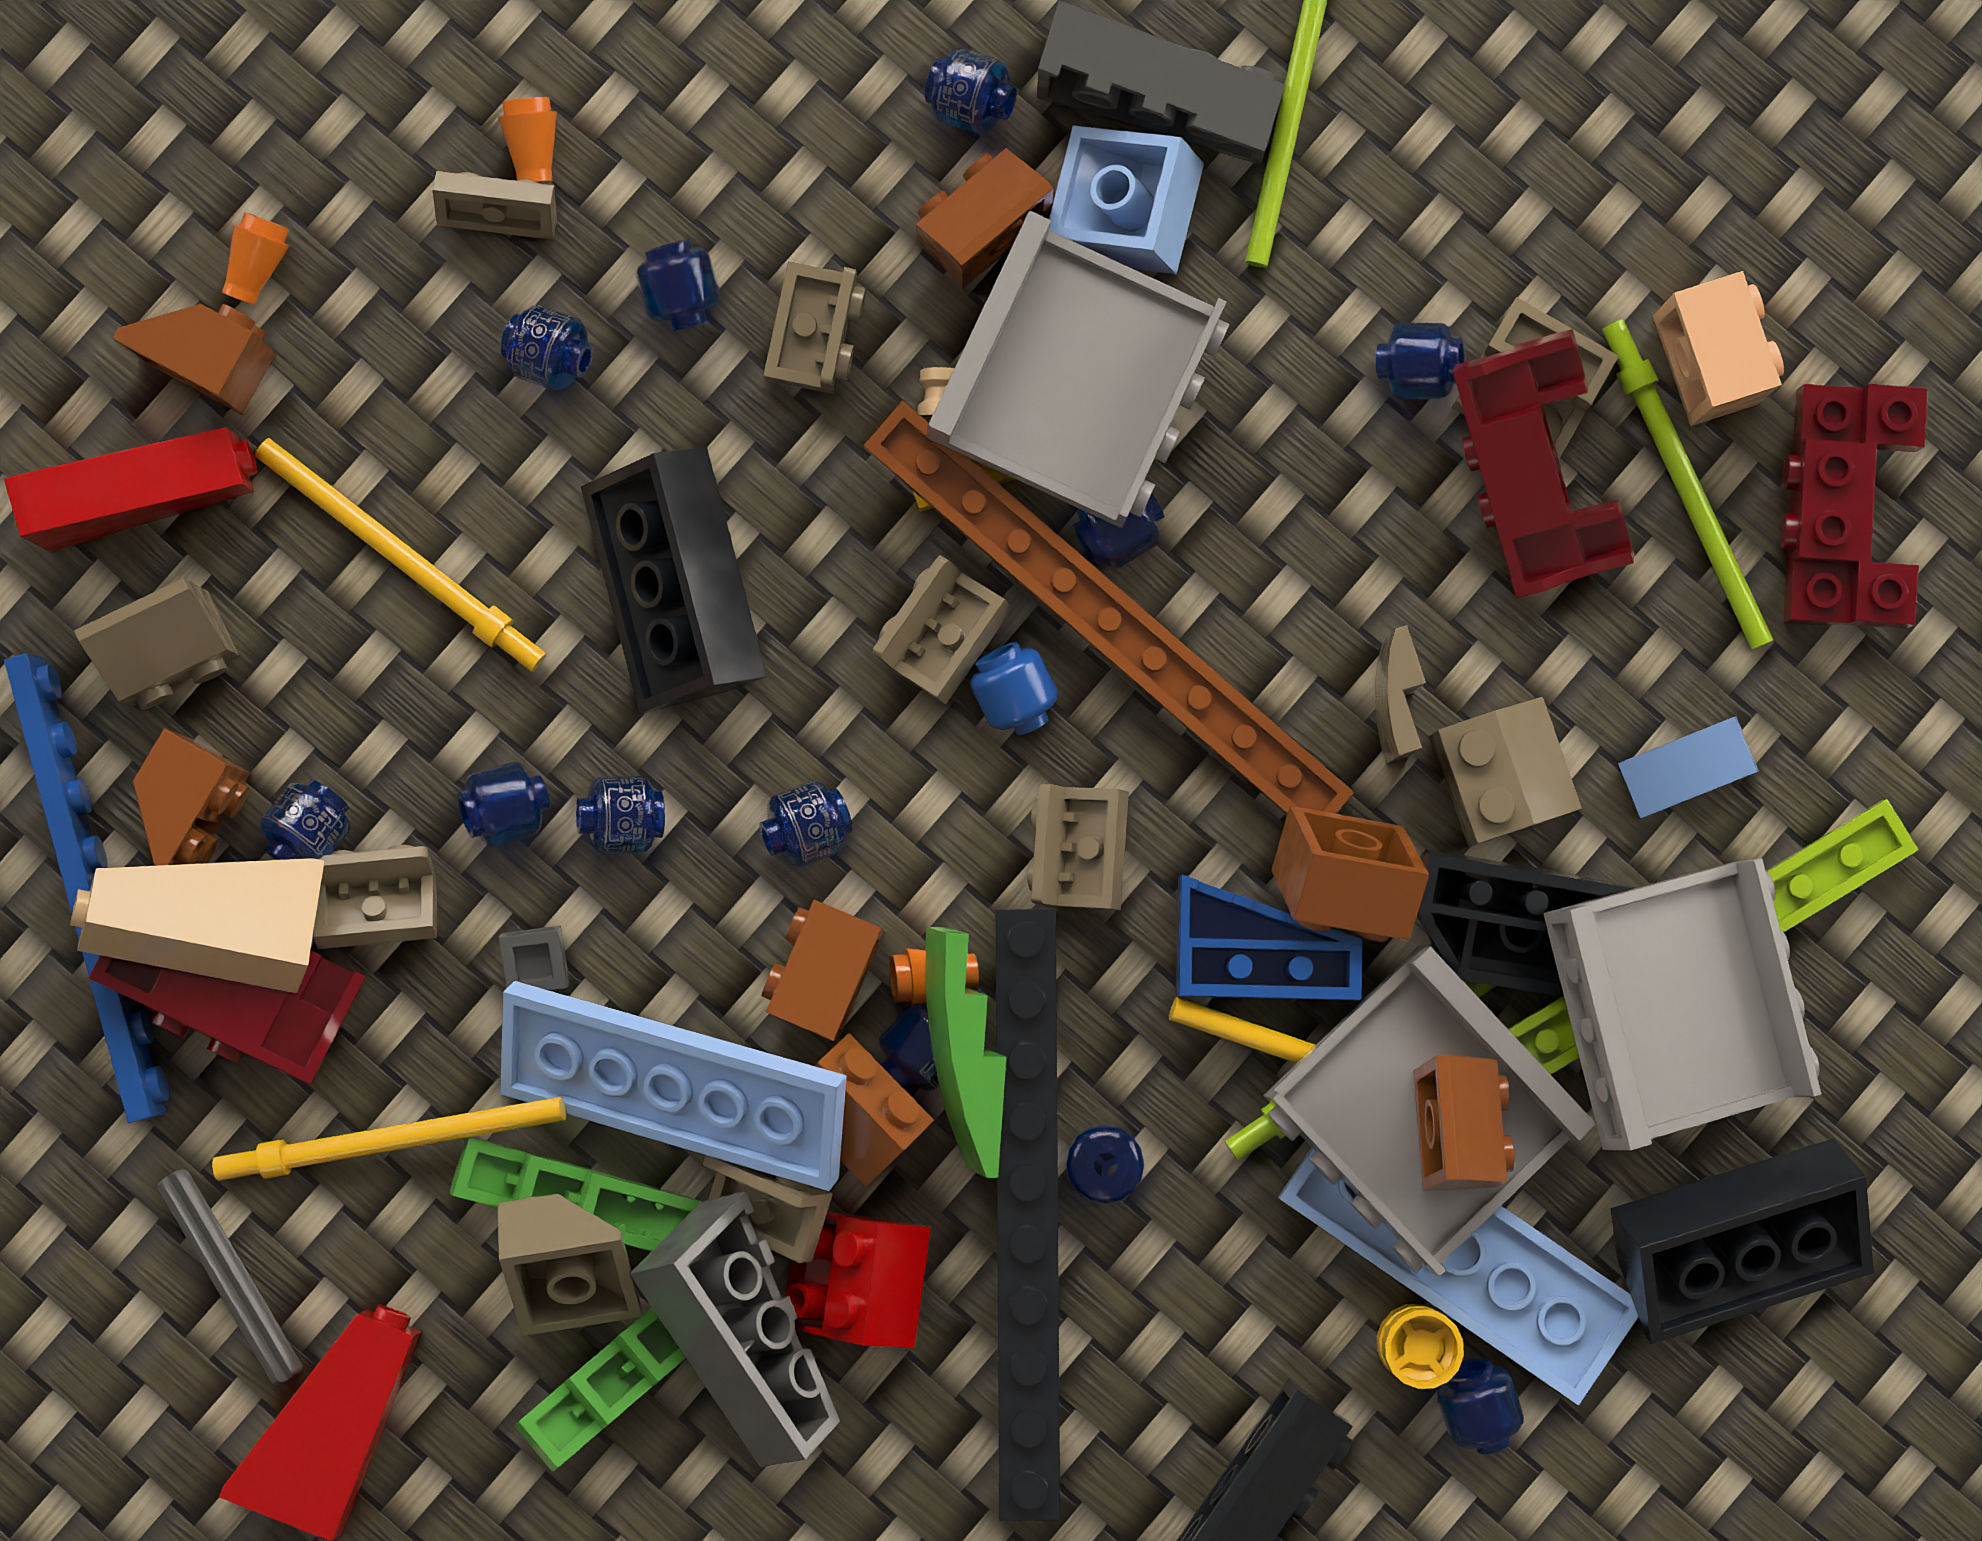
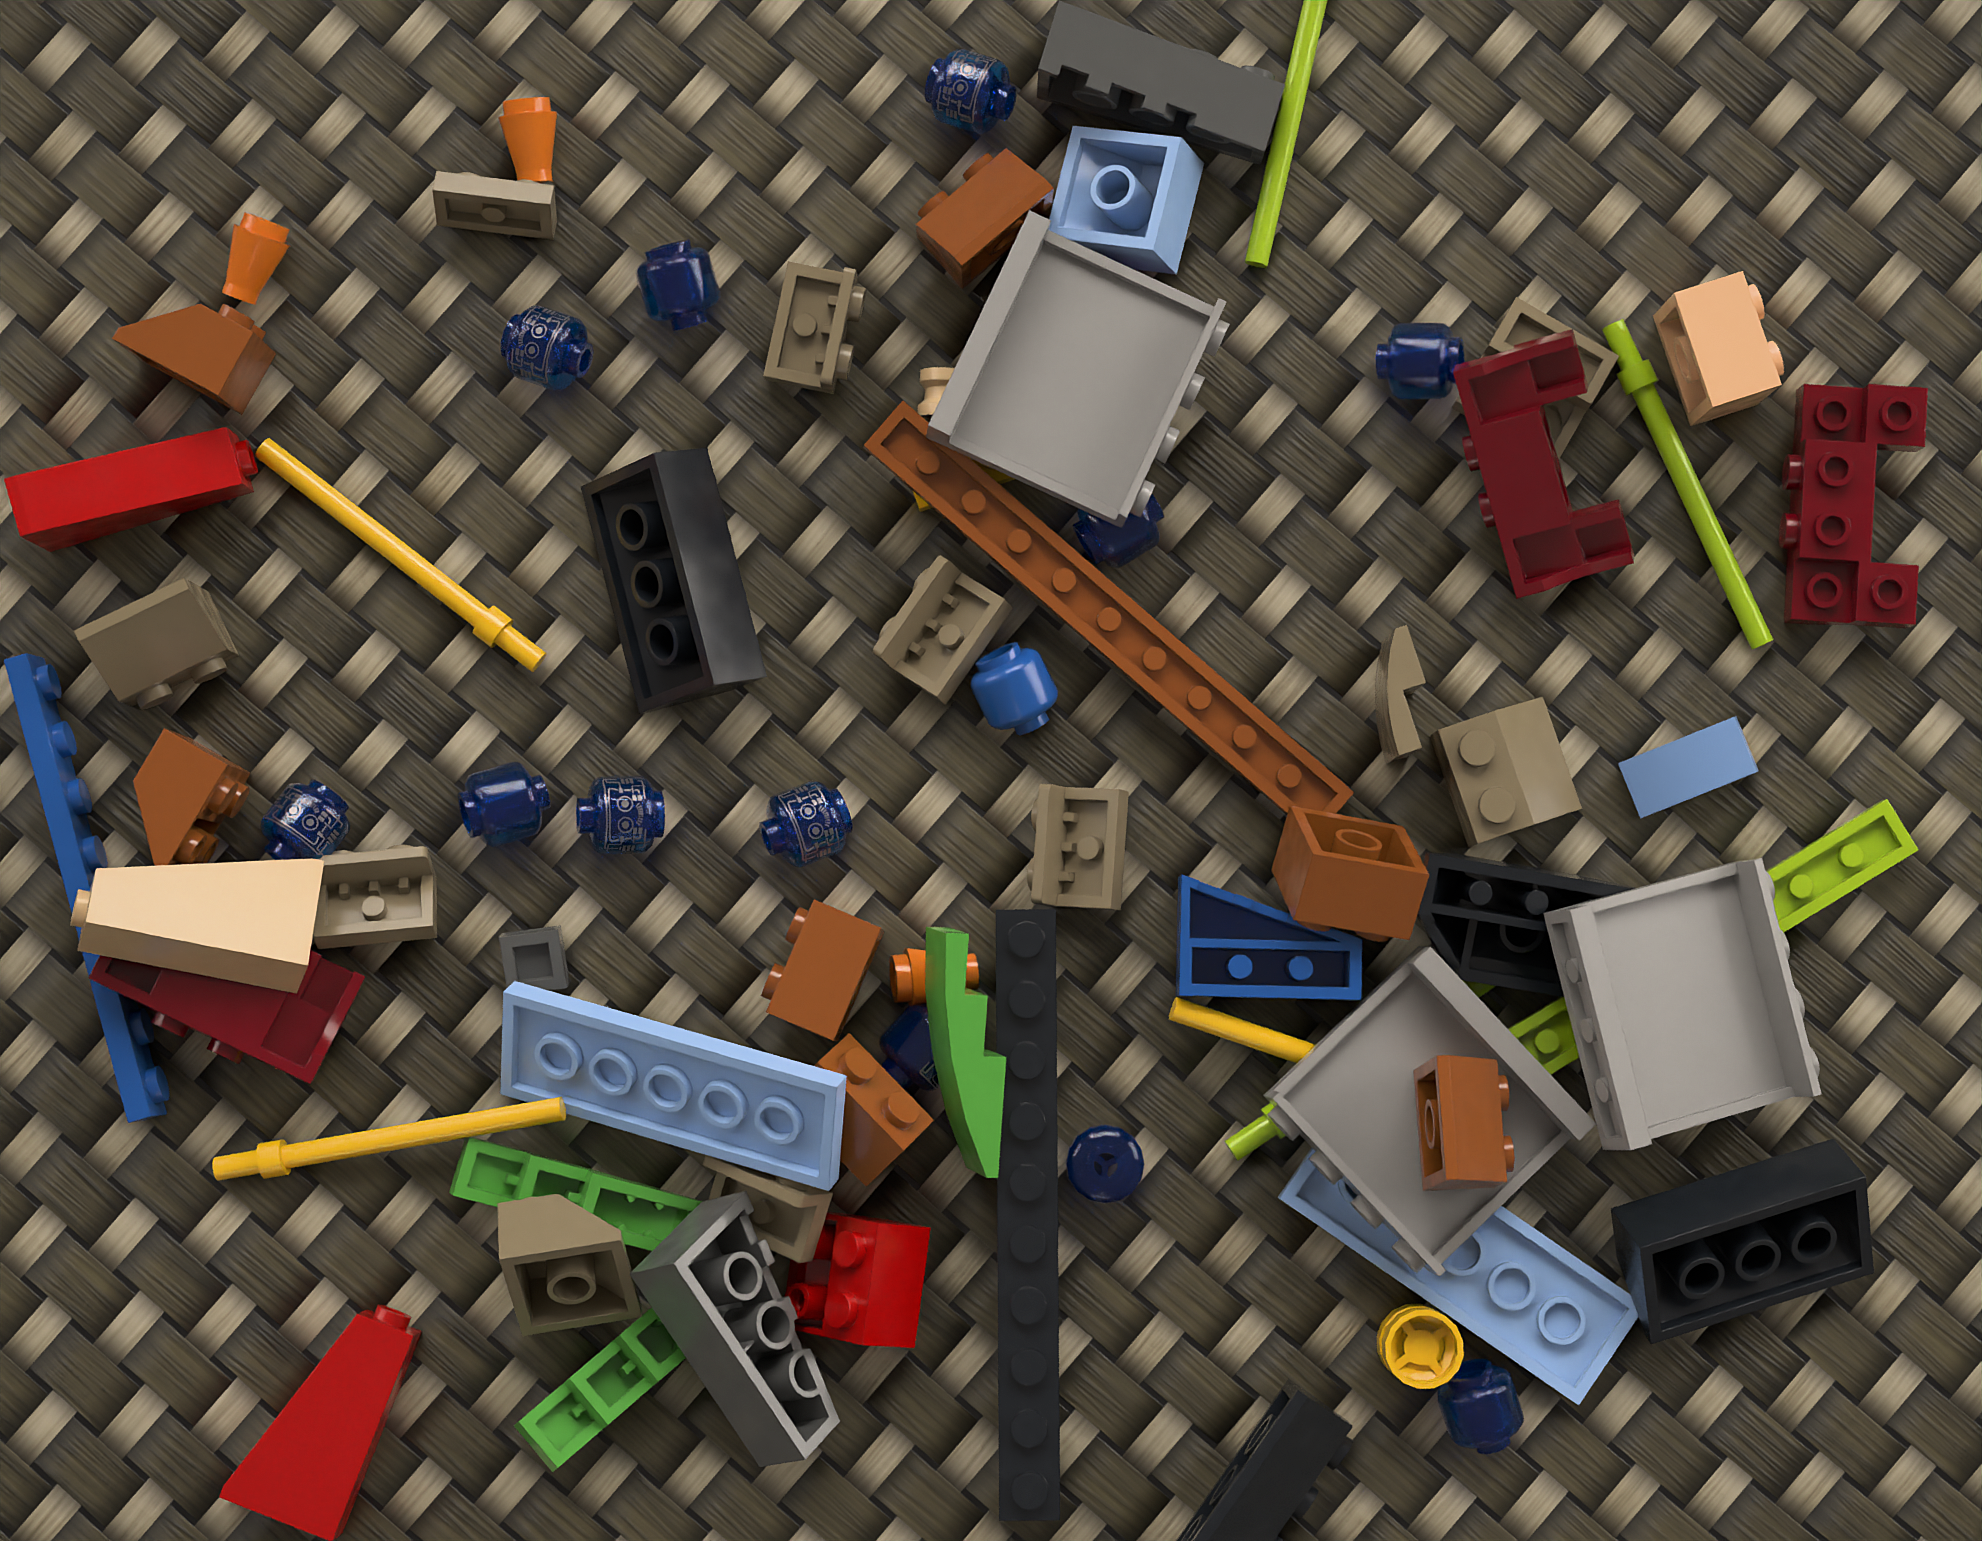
(229, 1276): dark grey axle -> none

